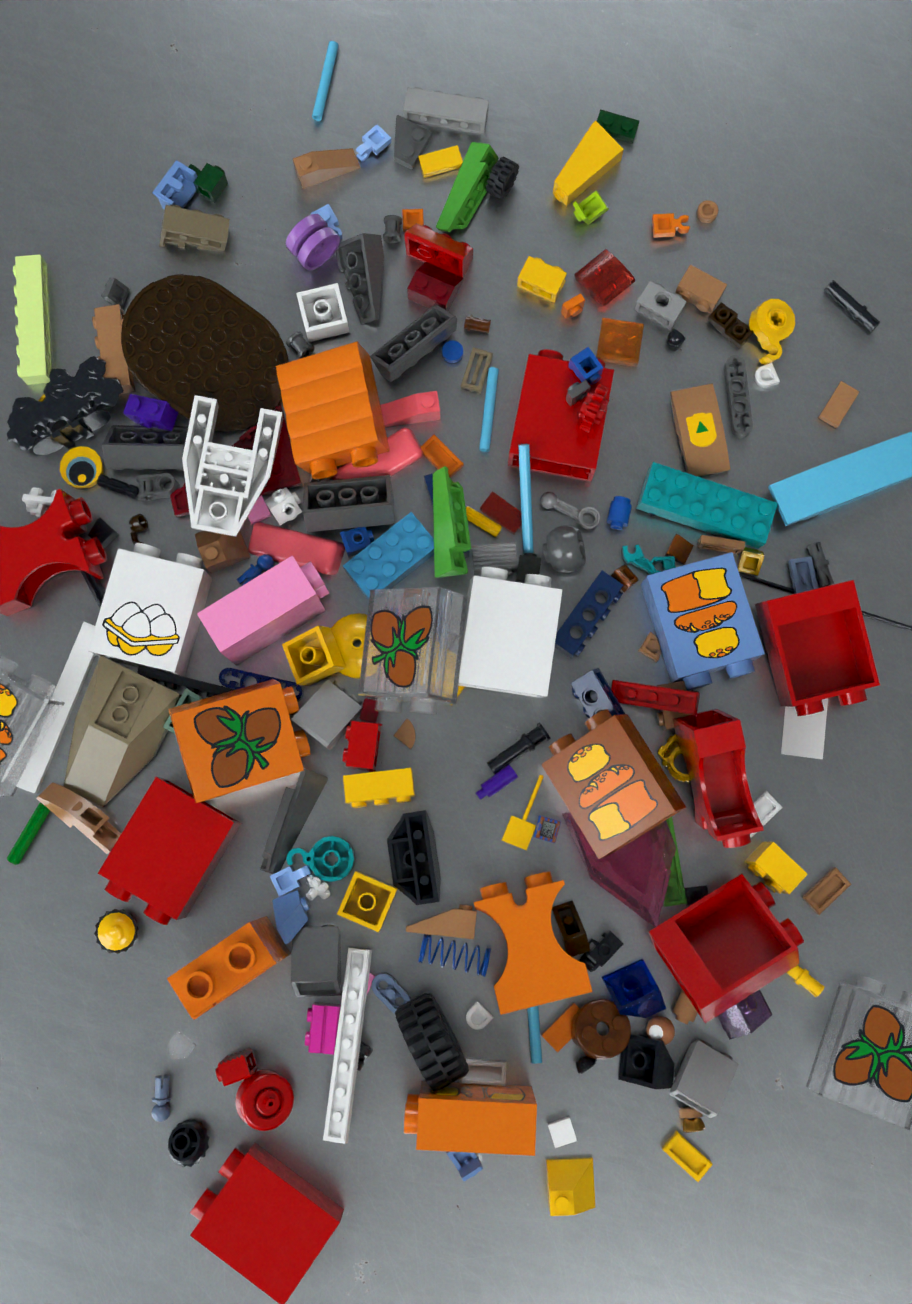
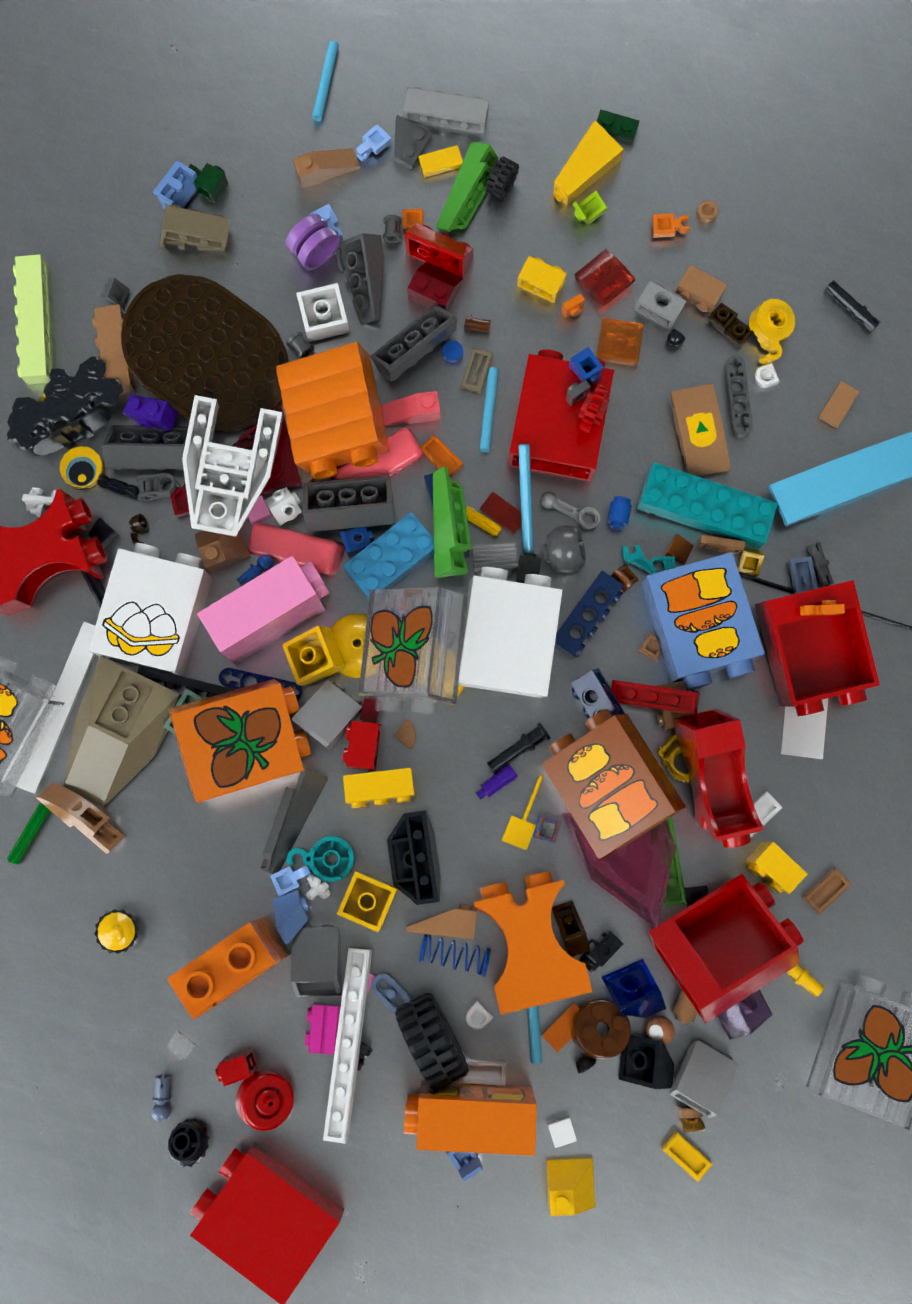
(168, 851): red brick -> none
(828, 607): none -> orange plate

